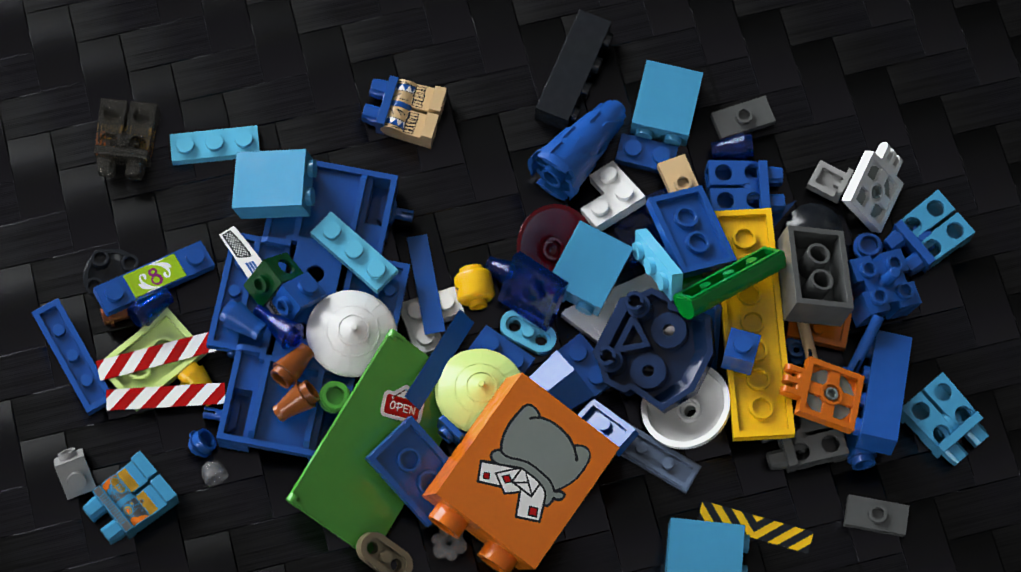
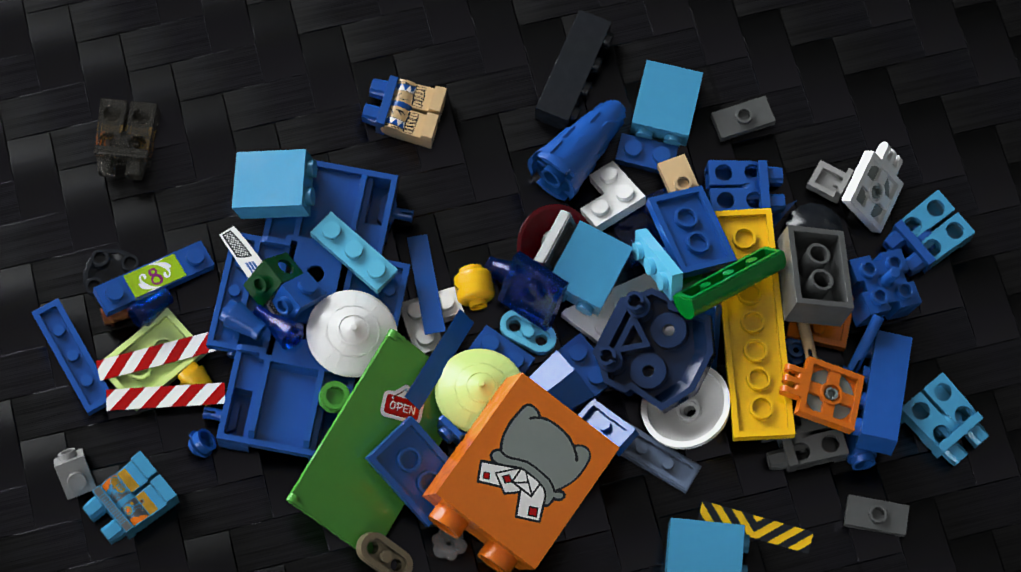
(213, 144): medium azure plate -> none
(214, 473): clear hinge -> none
(291, 366): dark orange cone -> none
(297, 400): dark orange cone -> none
(555, 240): none -> dark grey plate
(733, 148): clear blue cone -> none
(740, 351): blue brick -> none
(867, 244): blue plate -> none

